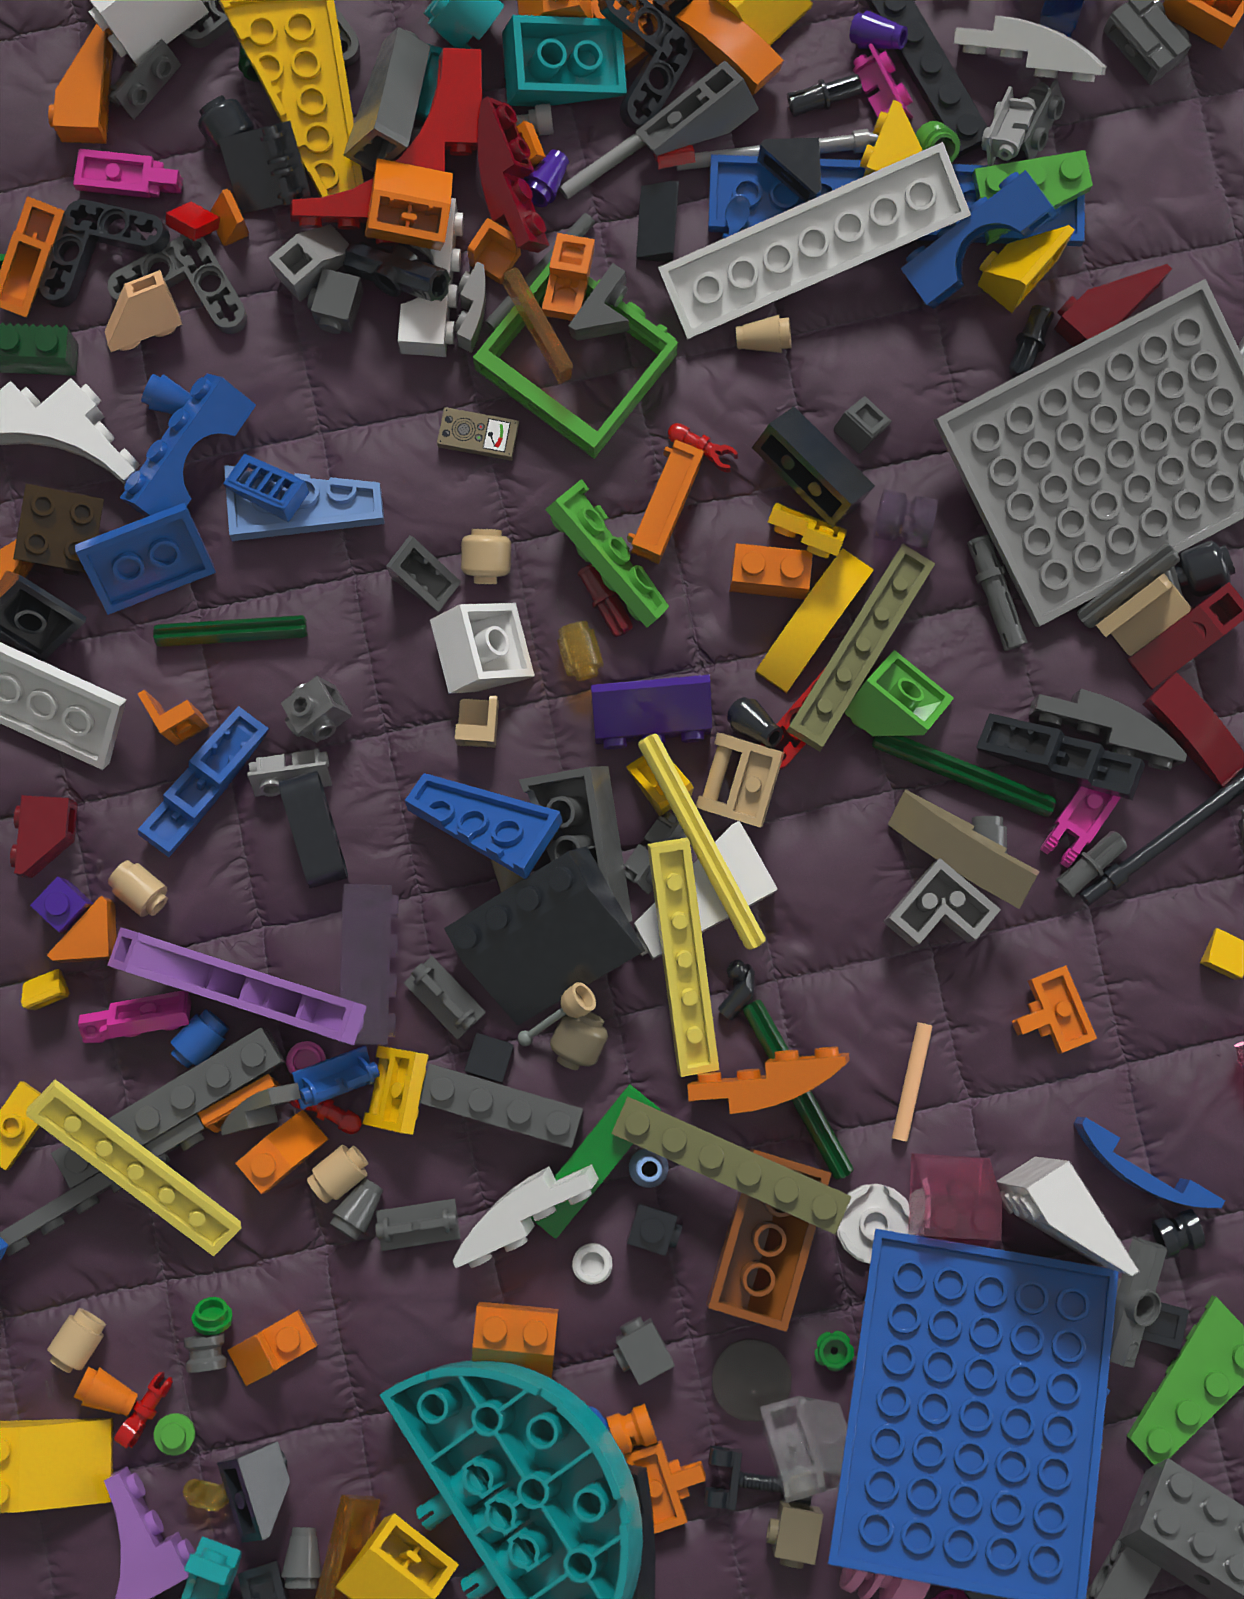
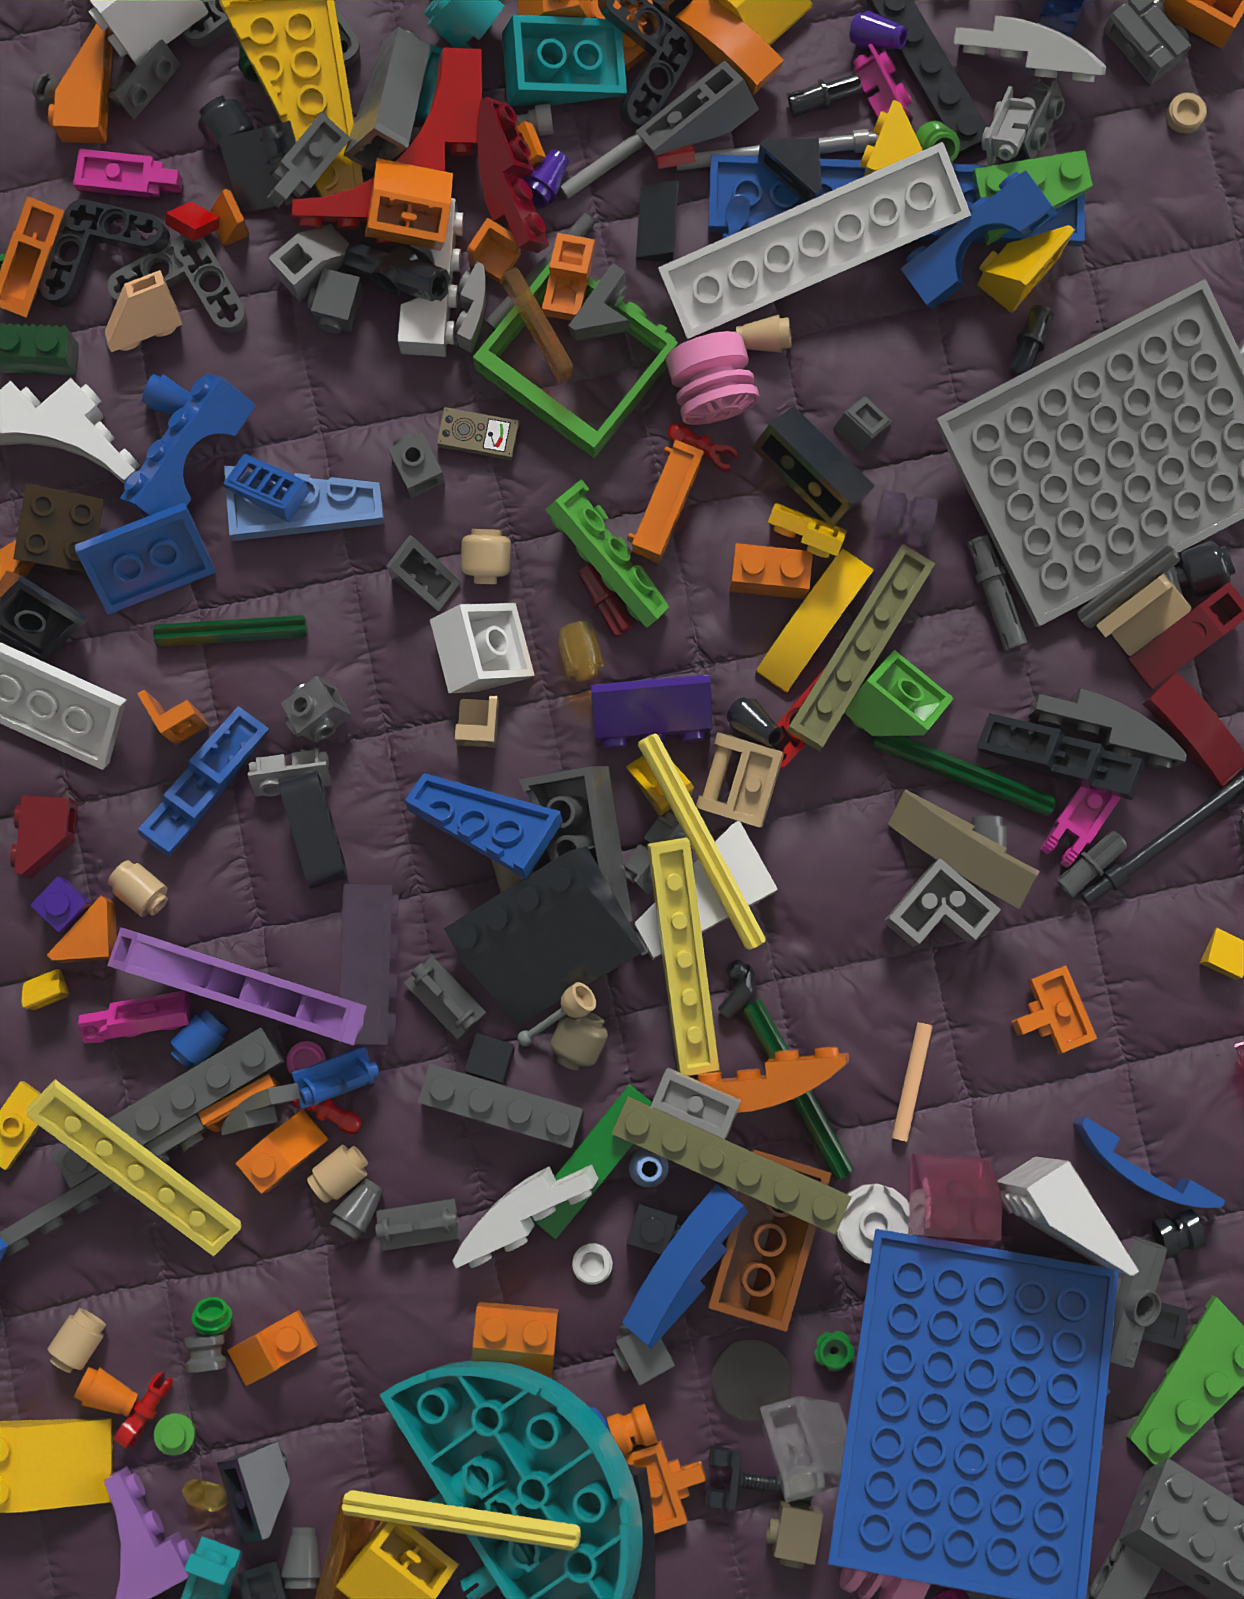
(49, 93): none -> dark grey hinge
(307, 159): none -> dark grey hinge
(396, 1090): yellow plate -> none
(416, 464): none -> dark grey brick
(462, 1520): none -> light yellow axle
(684, 1262): none -> blue slope
(696, 1103): none -> light grey plate
(712, 378): none -> bright pink wheel
(1107, 305): dark red slope -> none
(1186, 113): none -> tan tile

